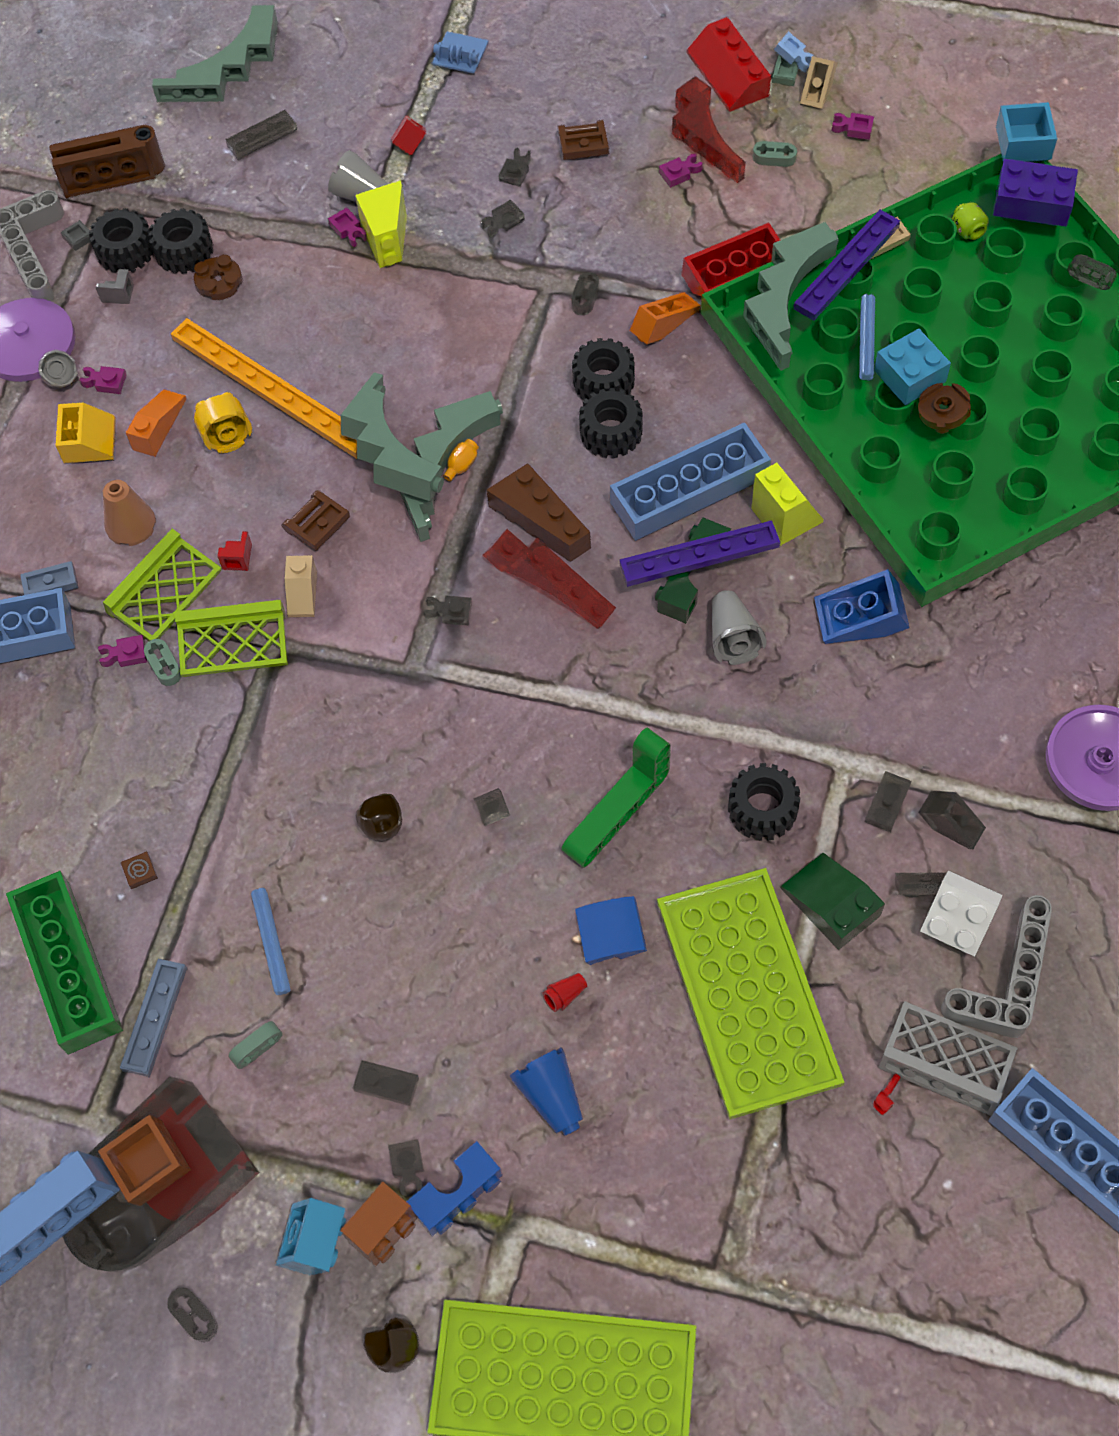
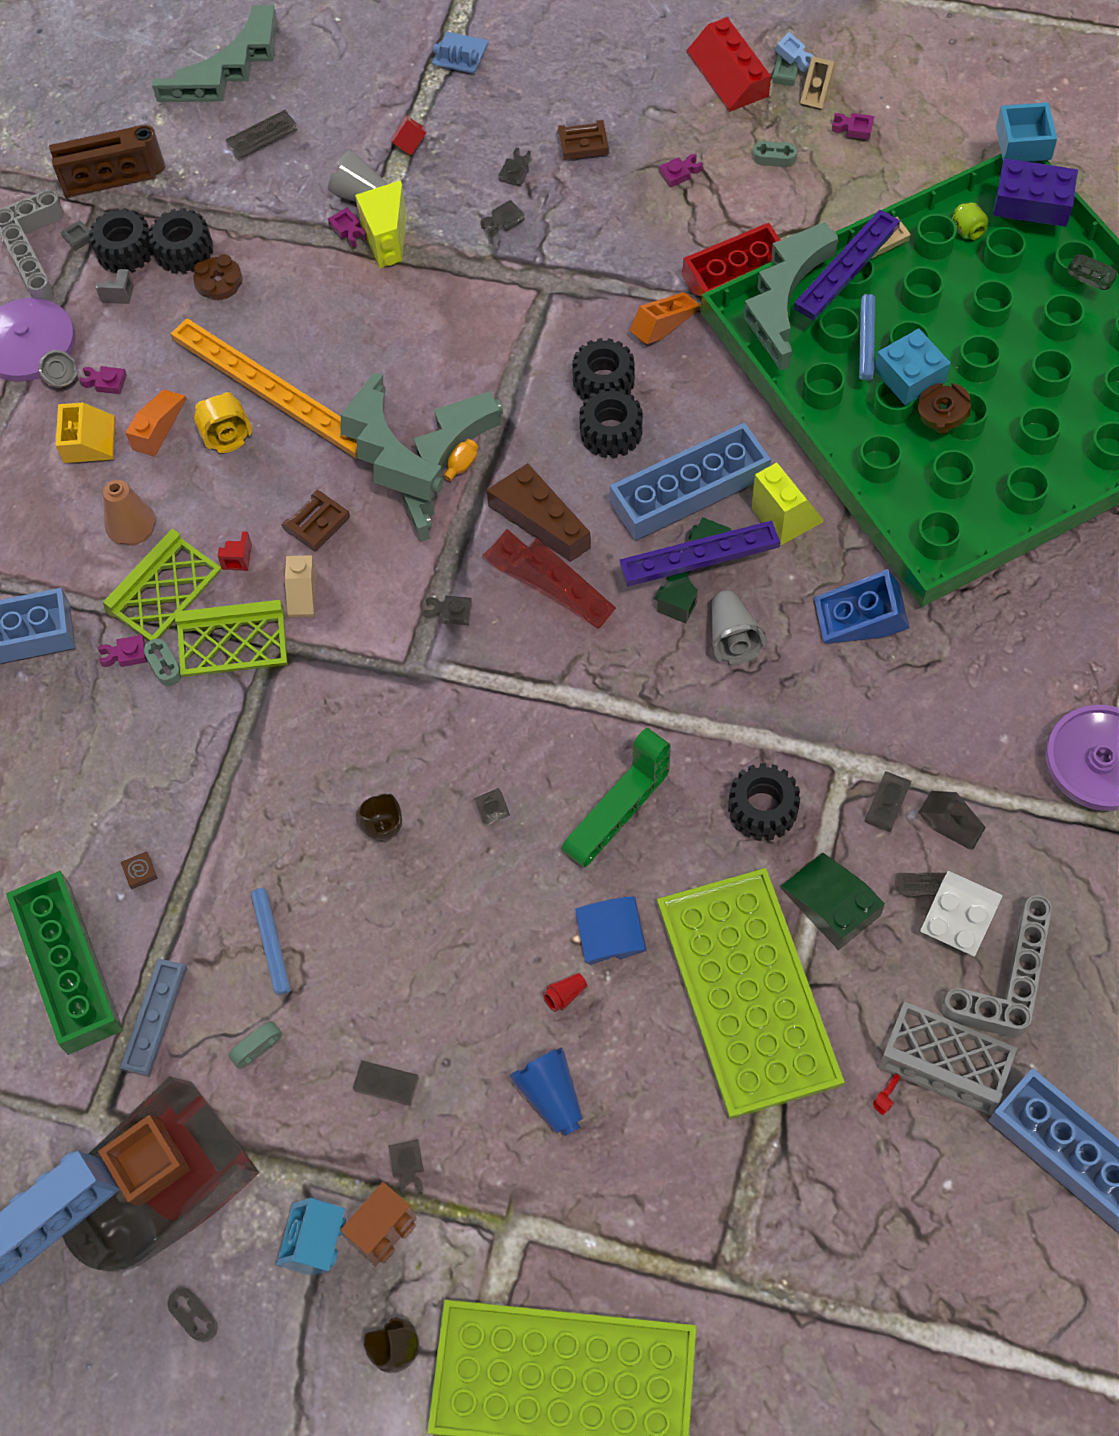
(50, 578): sand blue plate -> none
(438, 1209): blue arch -> none
(589, 294): clear smoke beam -> none
(697, 130): clear red arch -> none

